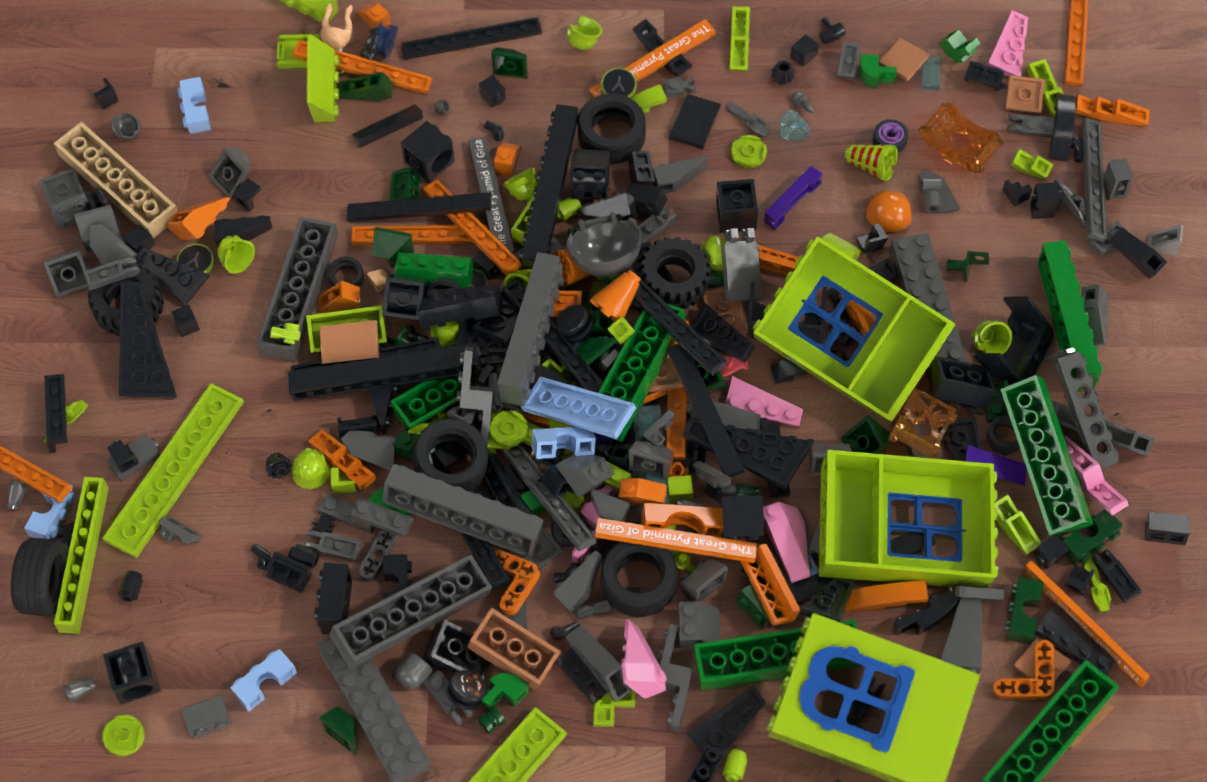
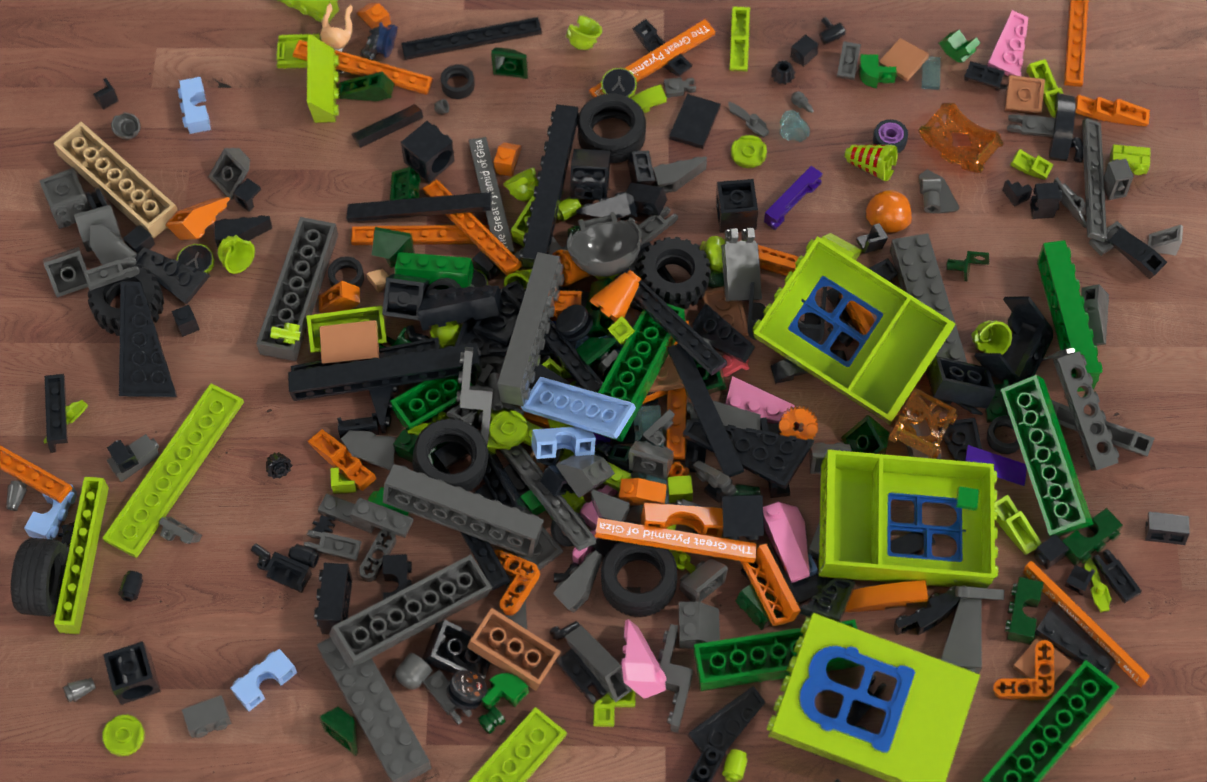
(310, 469): lime helmet -> none
(457, 70): none -> black tyre
(492, 91): black brick -> none
(497, 130): black arm -> none
(588, 610): dark grey piece -> none
(799, 414): none -> orange brick
(967, 498): none -> green tile
(1092, 479): bright pink bracket -> none
(1137, 157): none -> lime brick

